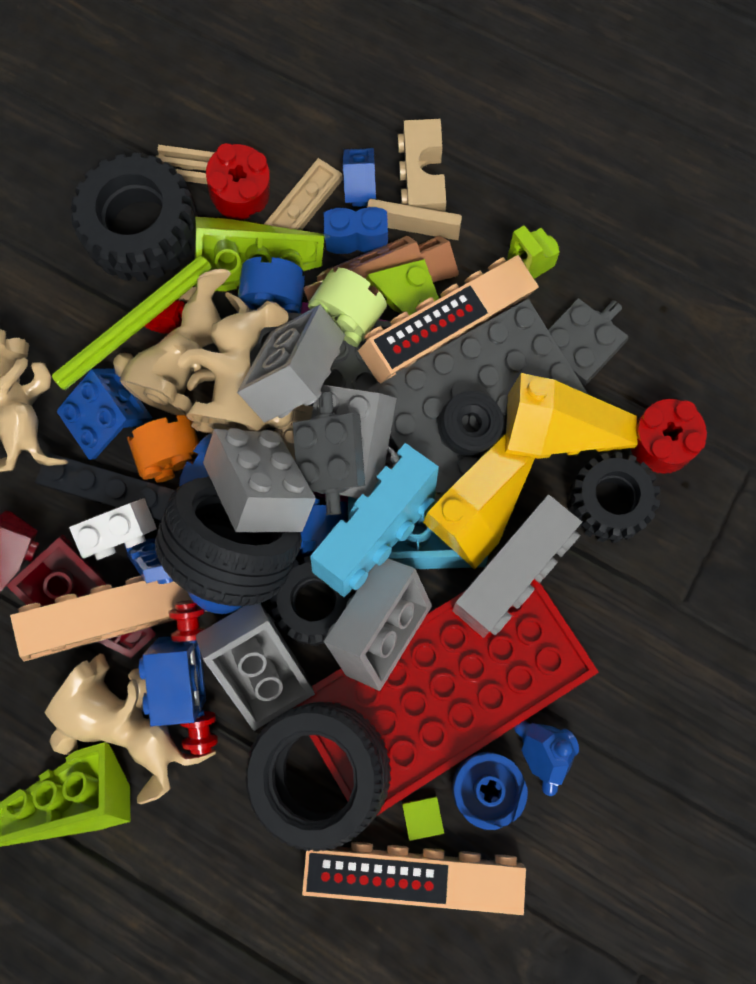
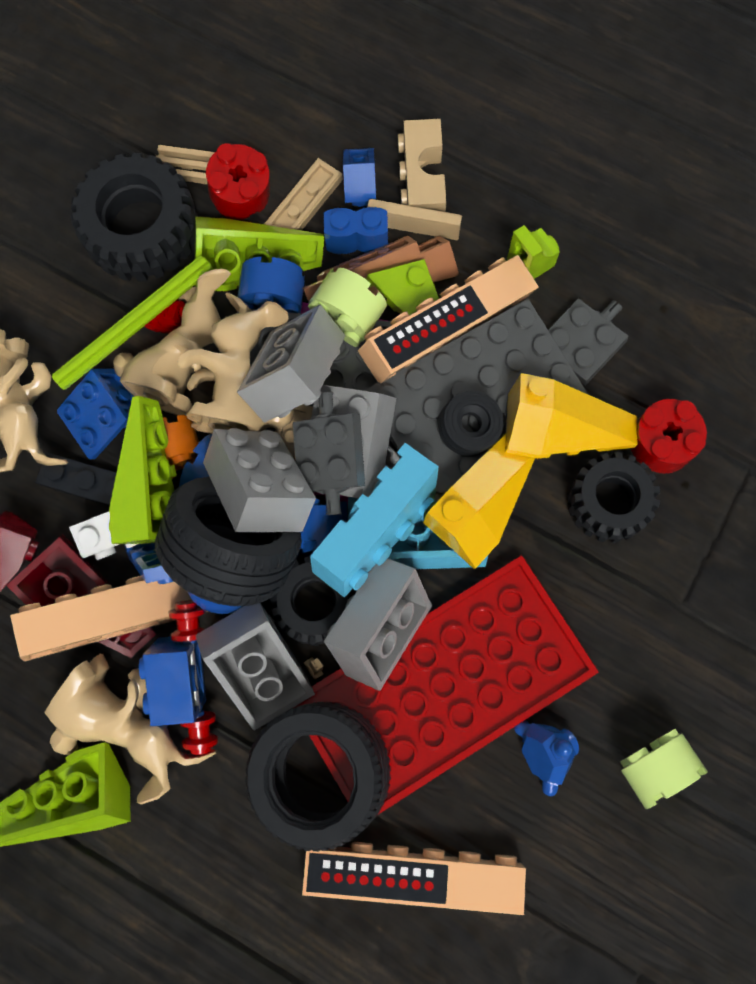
(142, 476): none -> lime wedge
(314, 667): none -> tan piece
(423, 818): lime tile -> none
(498, 809): blue brick -> none
(521, 560): light grey brick -> none
(664, 770): none -> yellowish green brick

